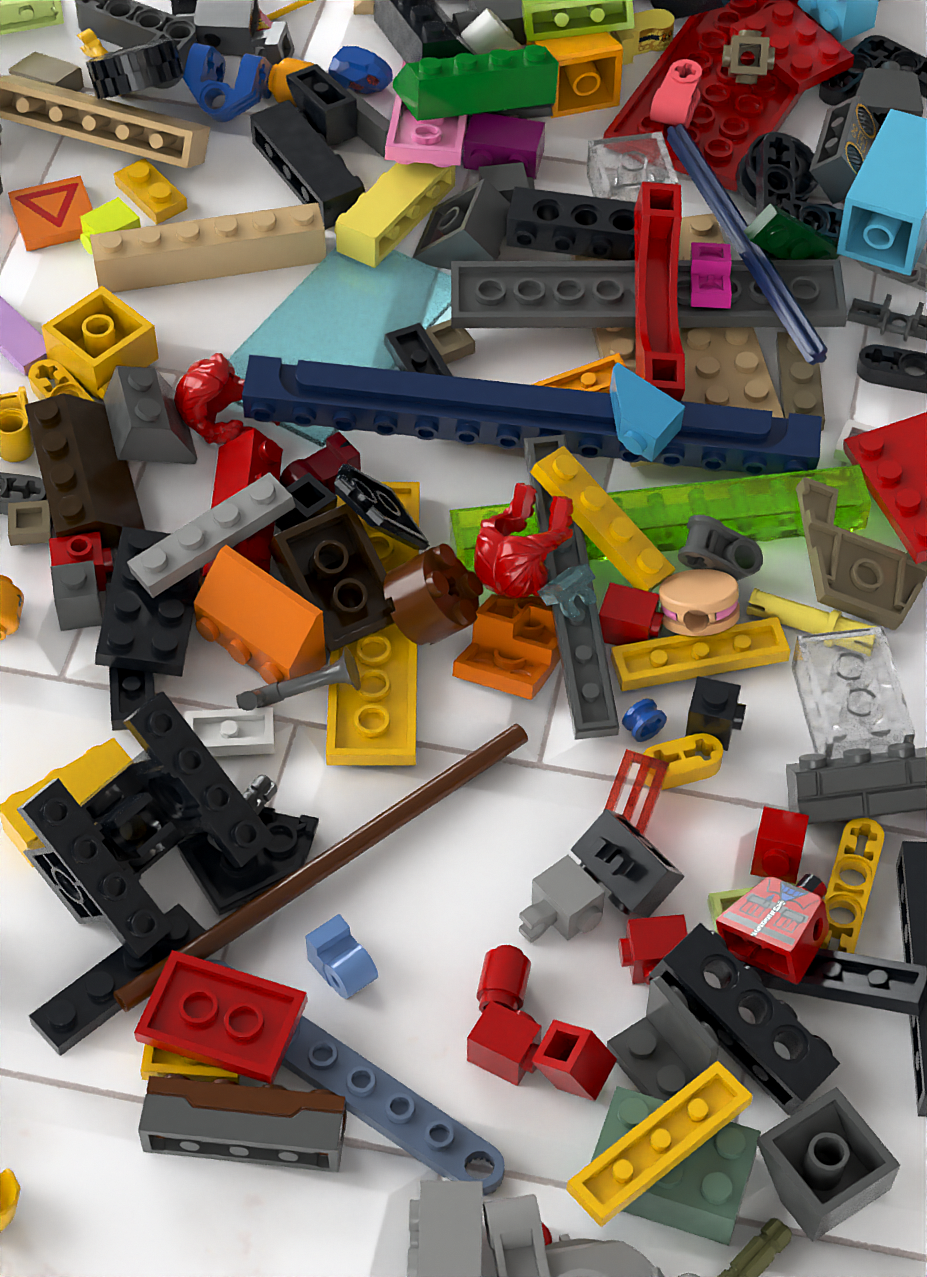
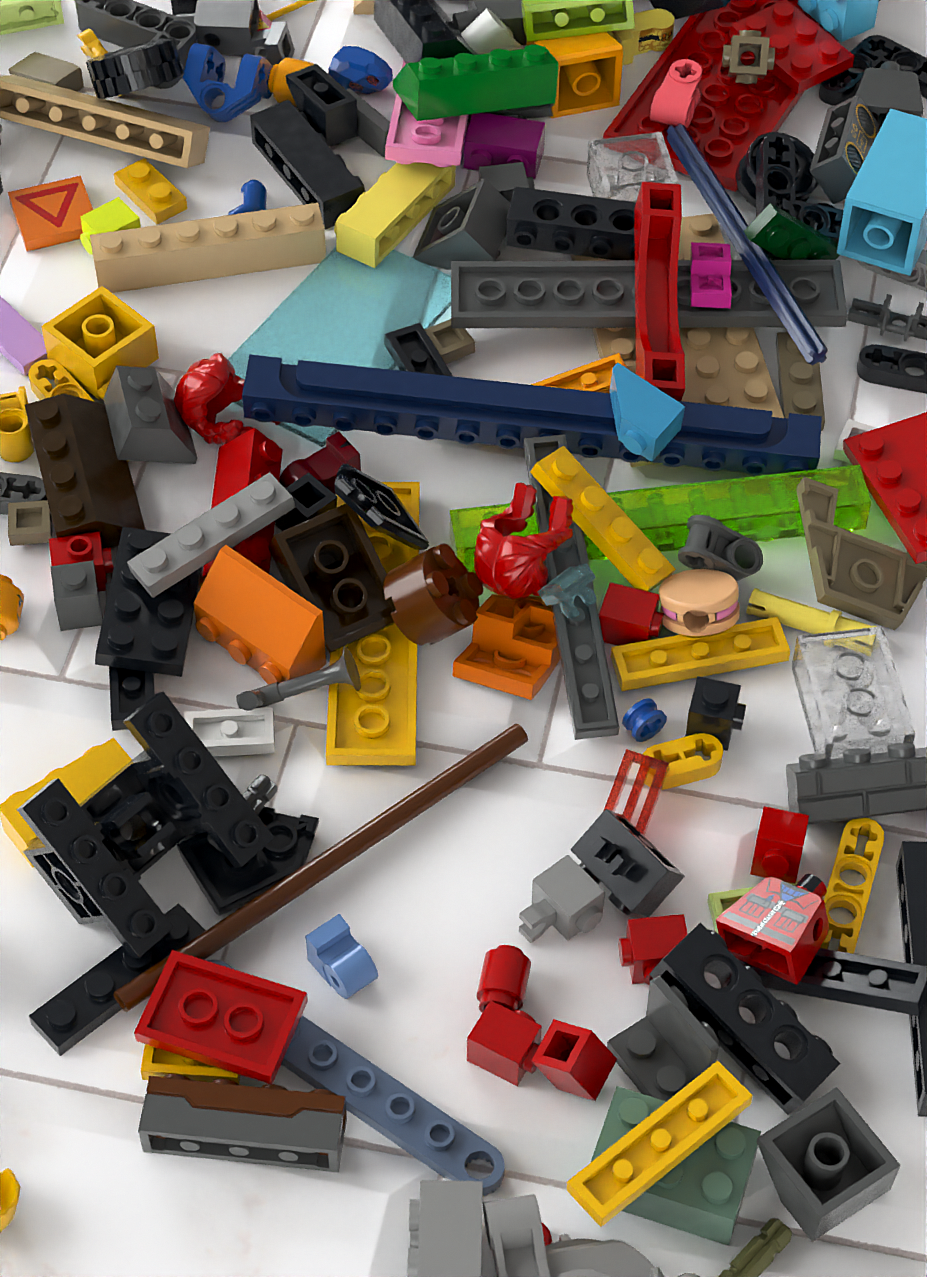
(253, 198): none -> blue arm

